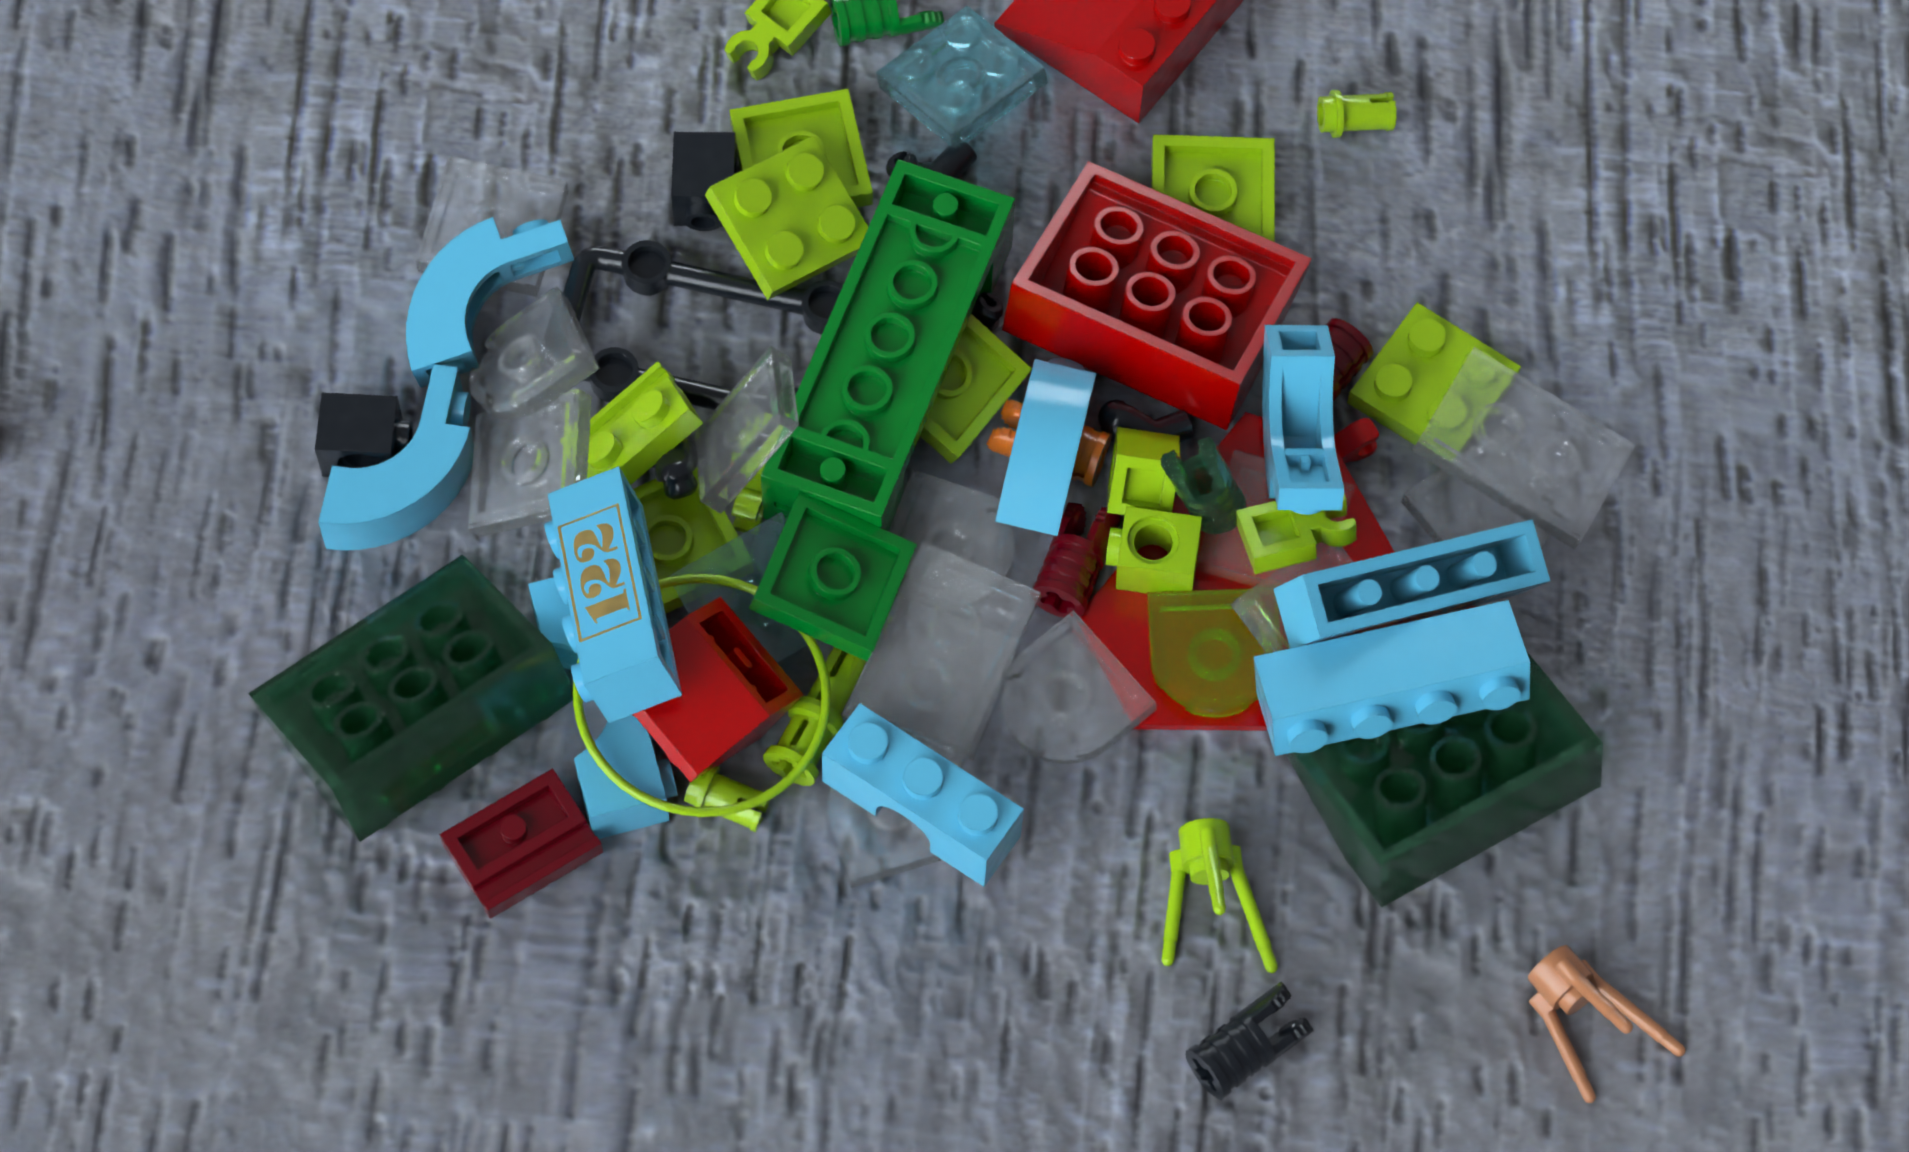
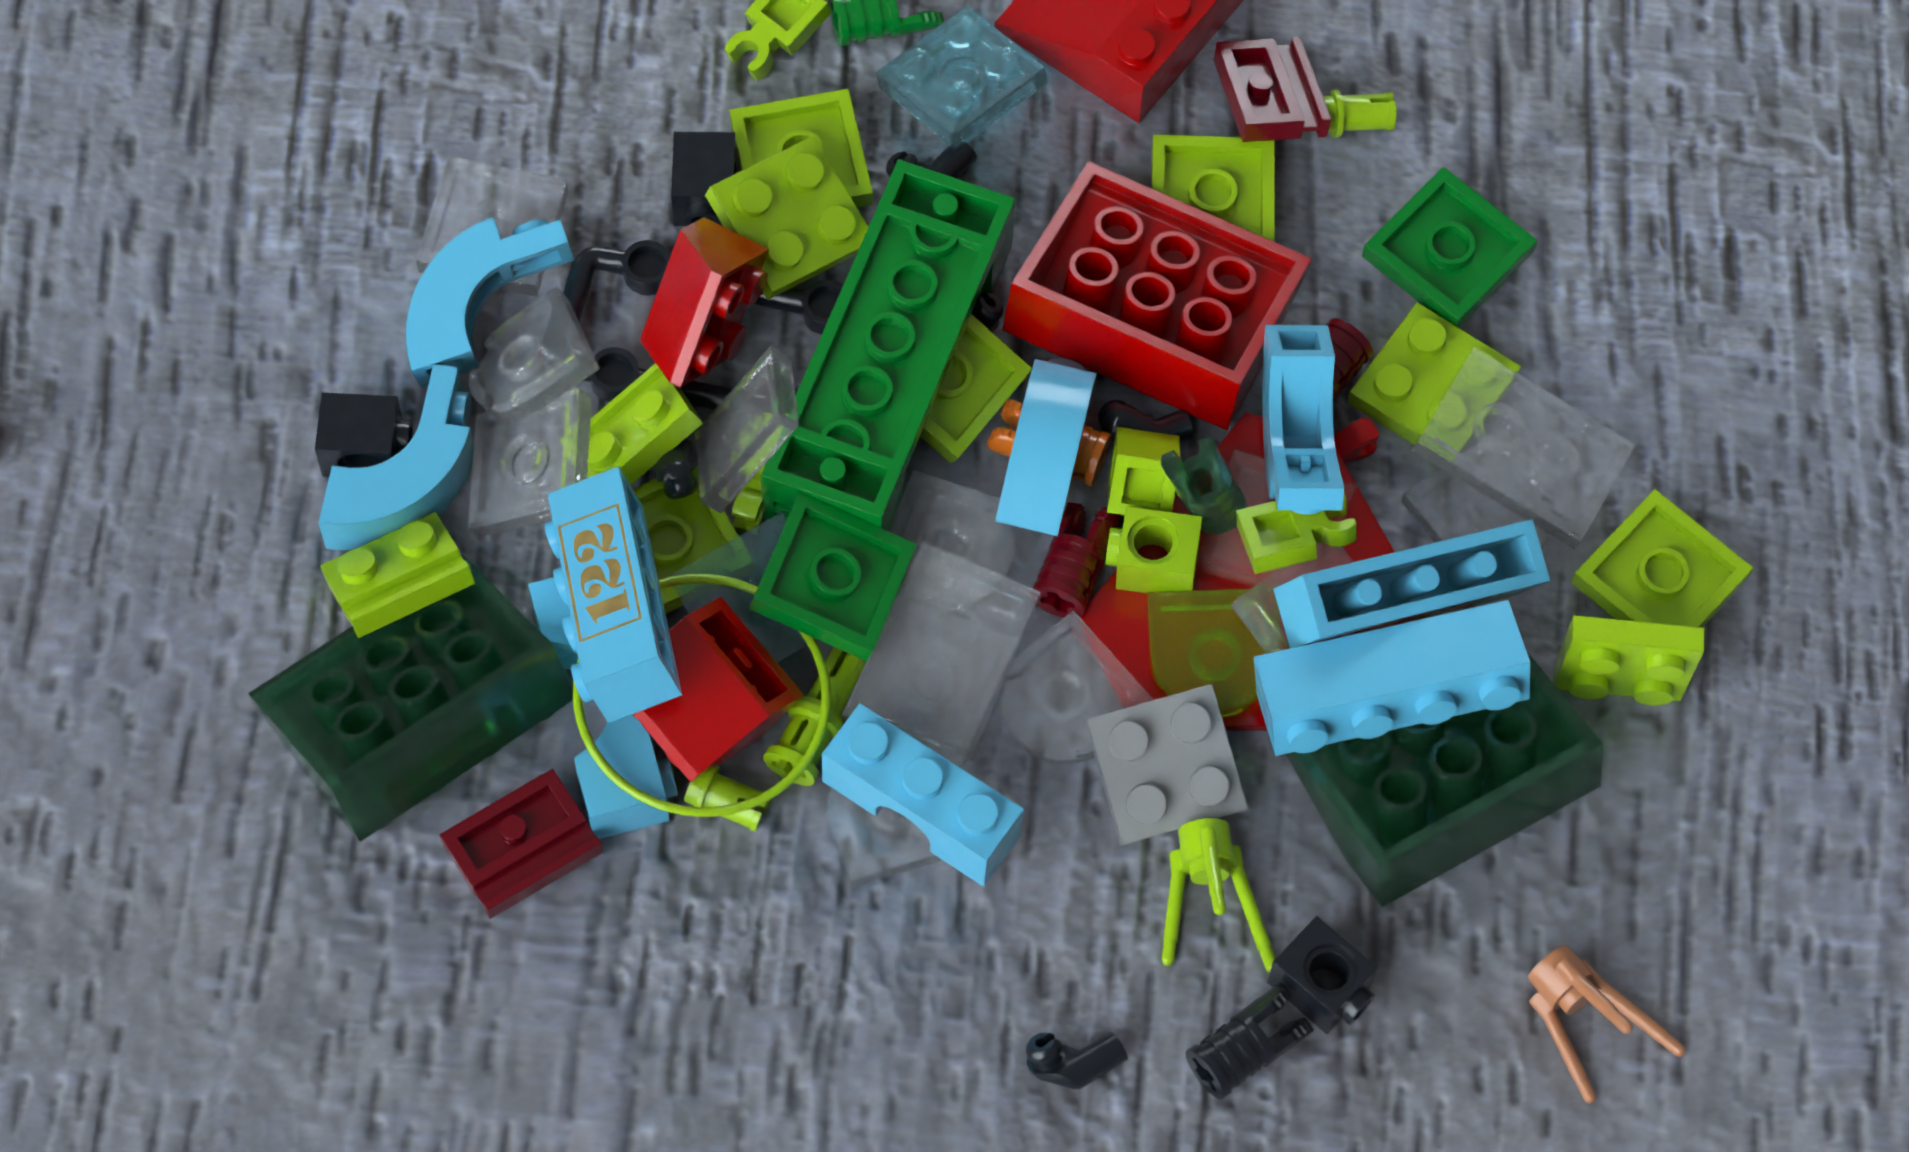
(397, 574): none -> lime plate
(703, 301): none -> red slope
(1073, 1067): none -> black arm
(1166, 764): none -> light grey plate
(1271, 89): none -> plate
(1318, 949): none -> black brick
(1449, 248): none -> green plate
(1627, 659): none -> lime plate
(1662, 568): none -> lime plate

